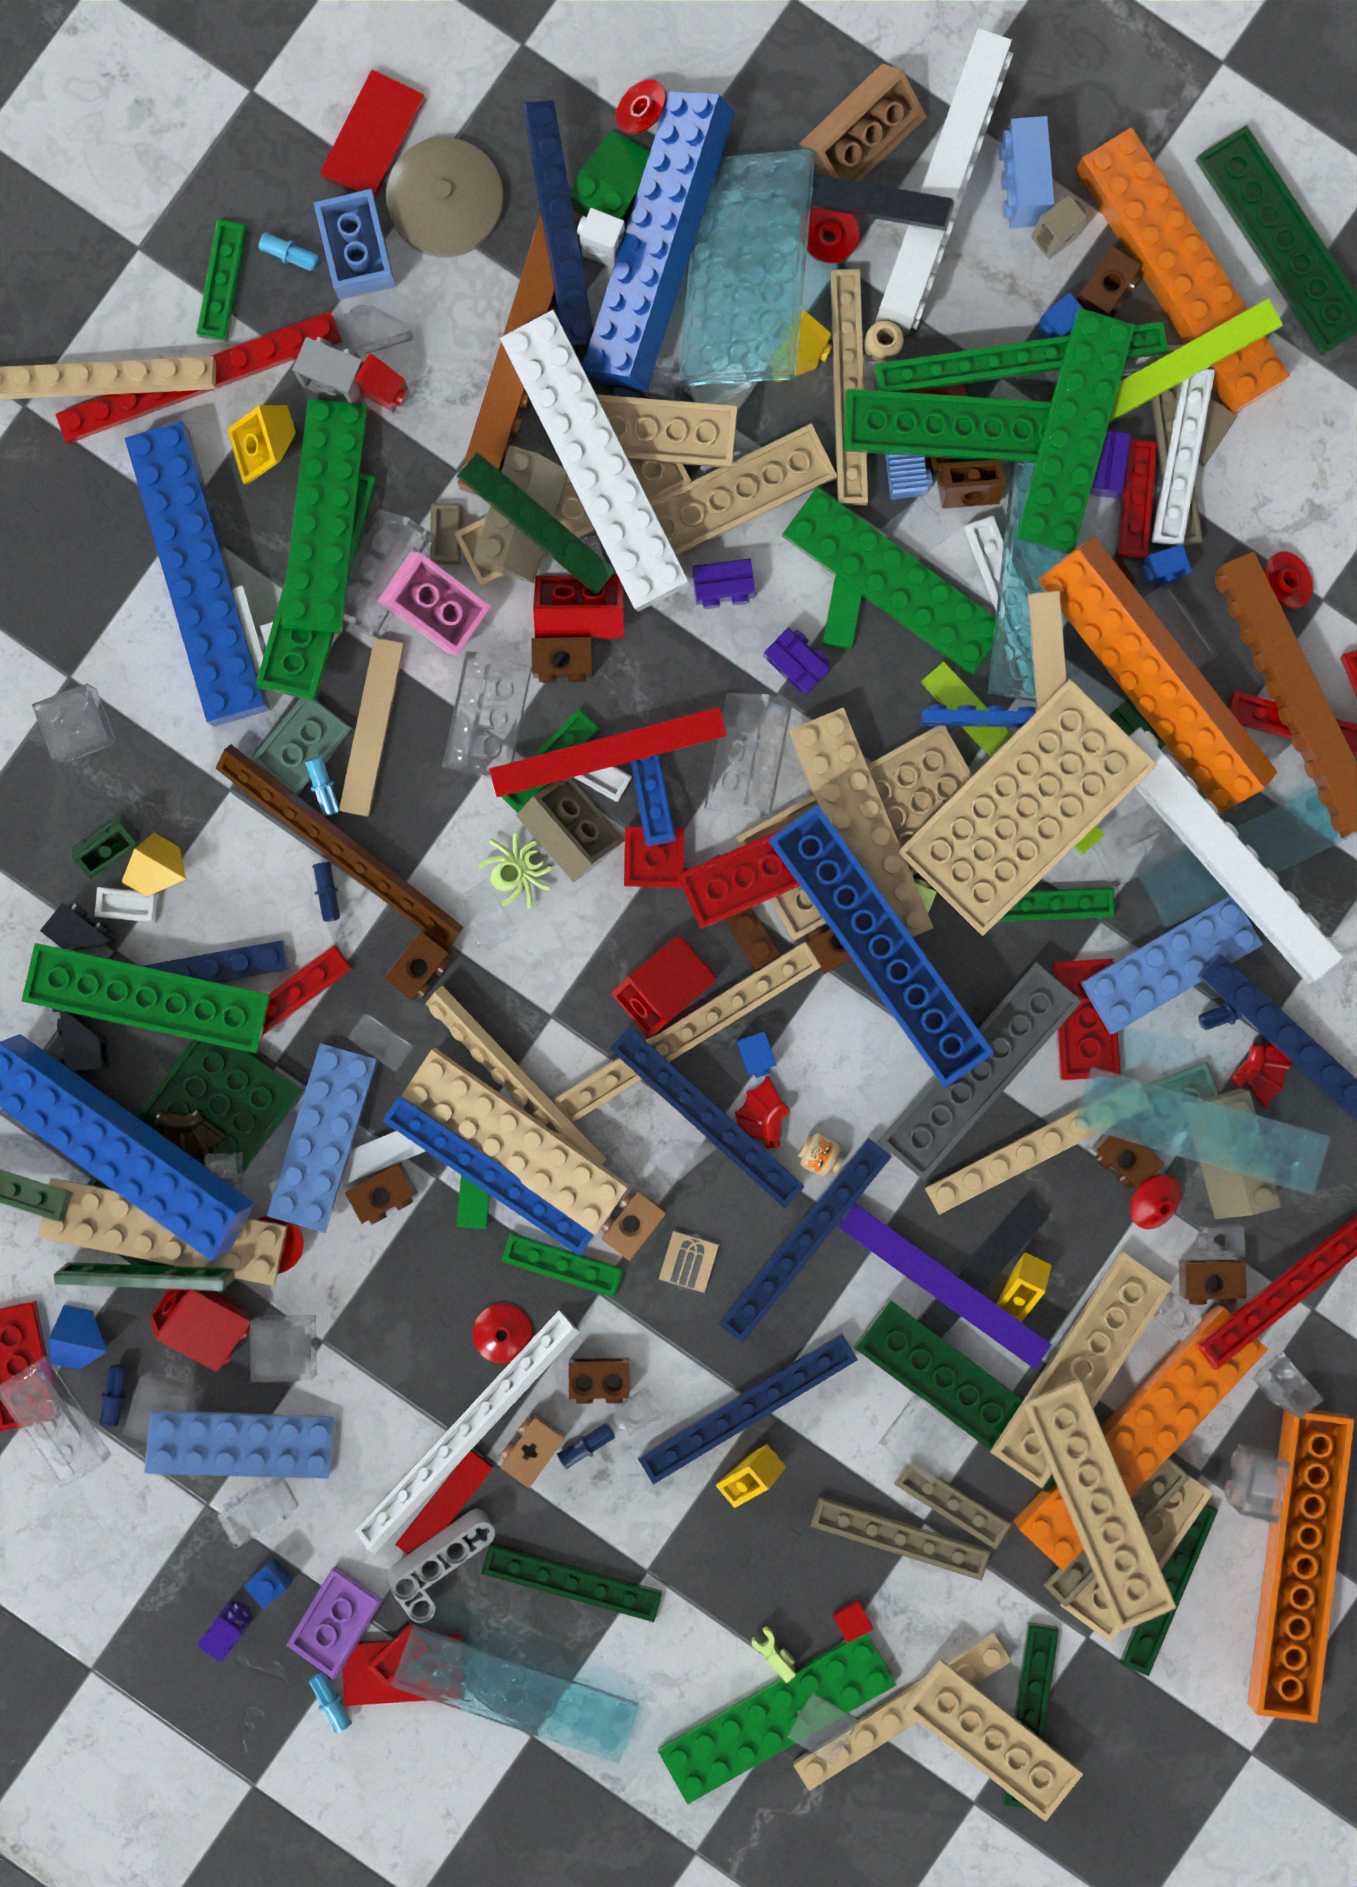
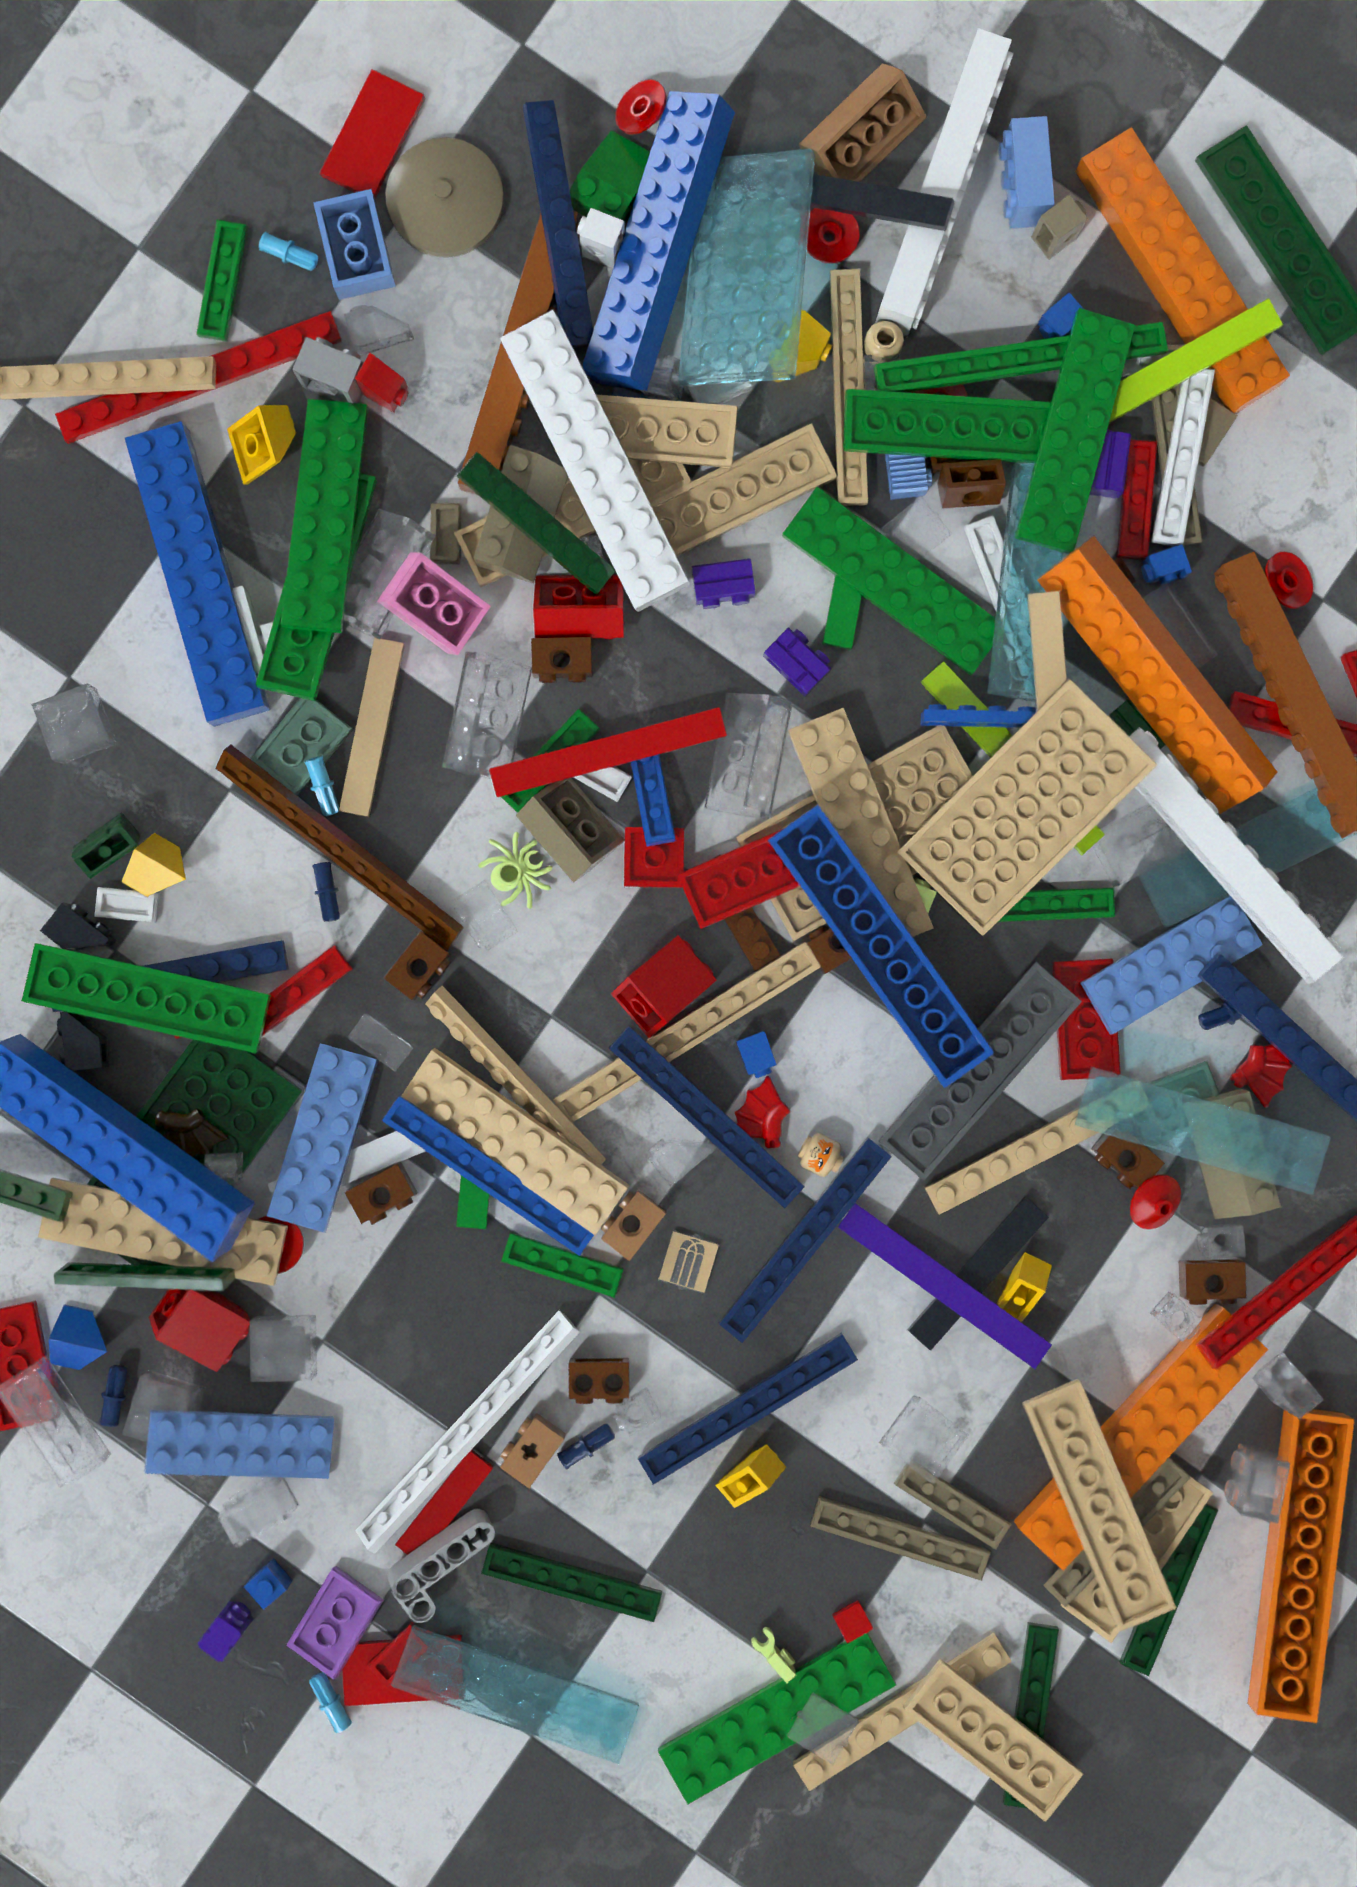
(506, 1318): red dish -> none
(940, 1375): dark green plate -> none
(1090, 1353): tan plate -> none
(1114, 268): reddish brown brick -> none

